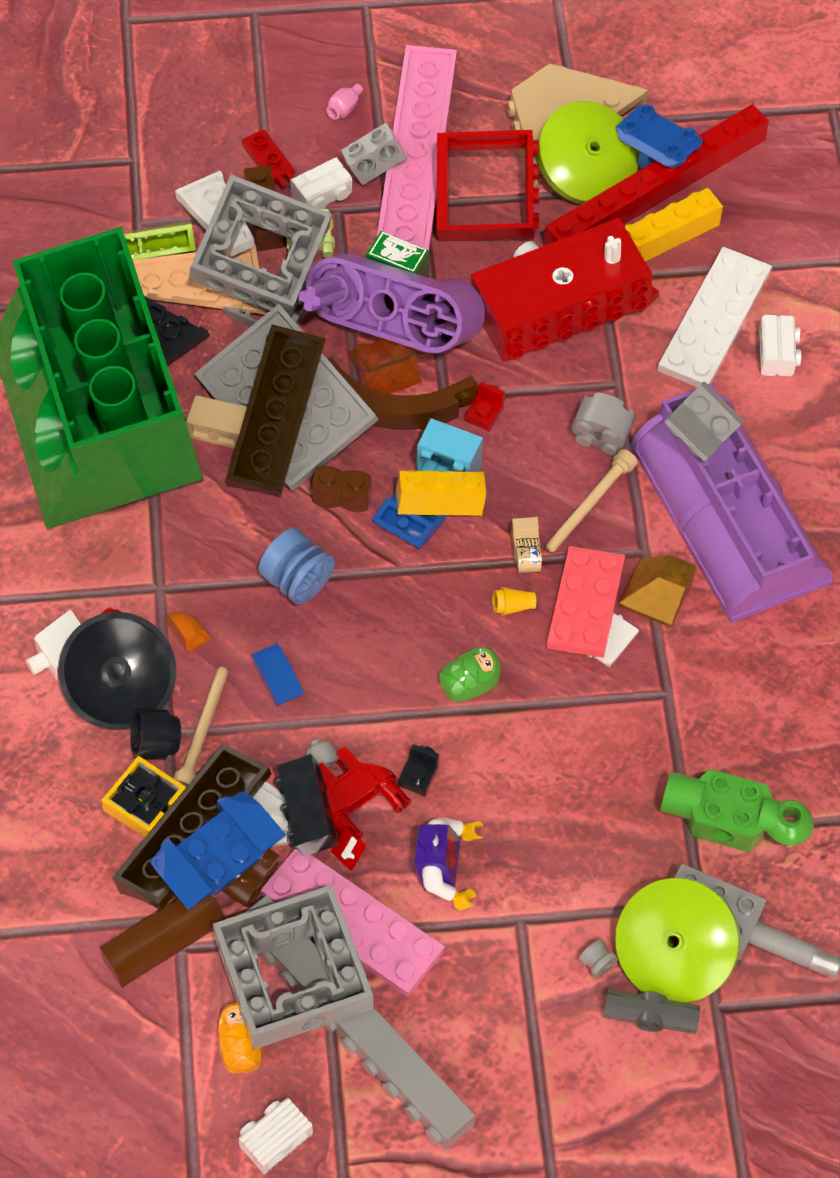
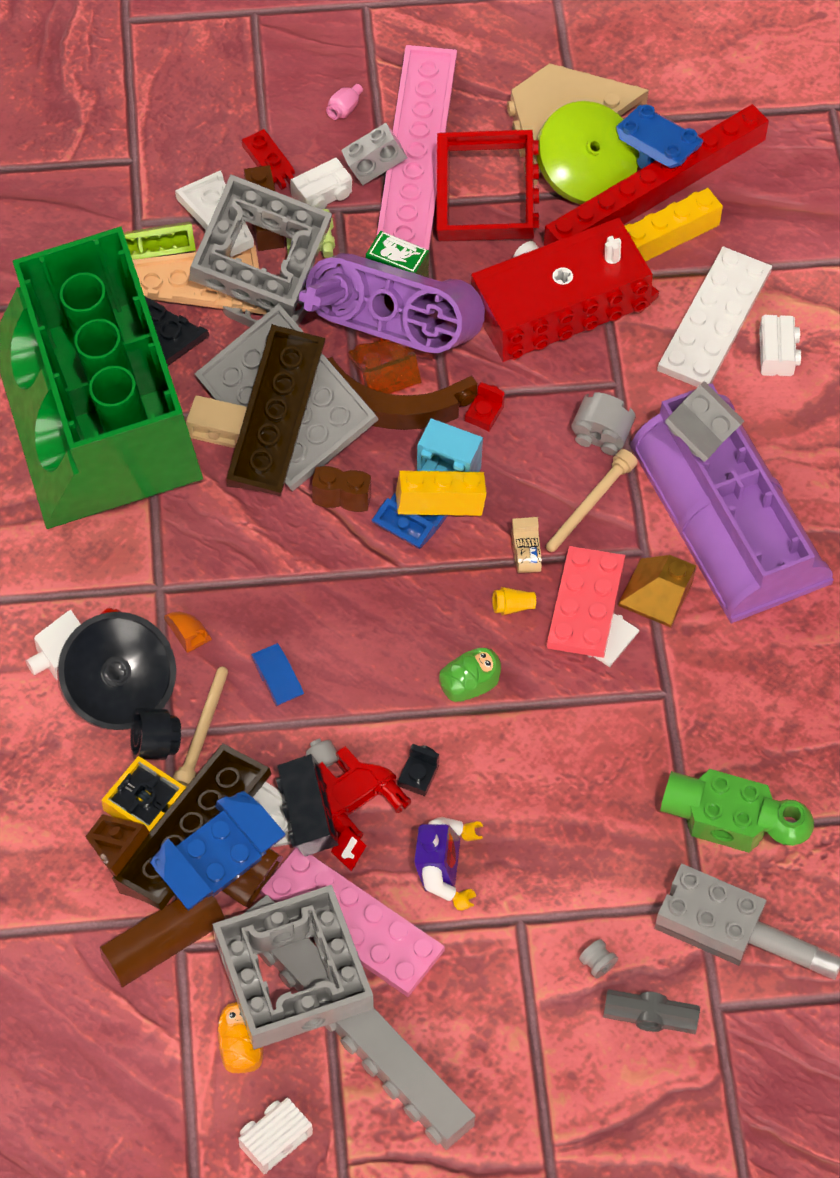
(116, 840): none -> reddish brown wing
(296, 565): medium blue wheel -> none
(705, 934): lime dish -> none

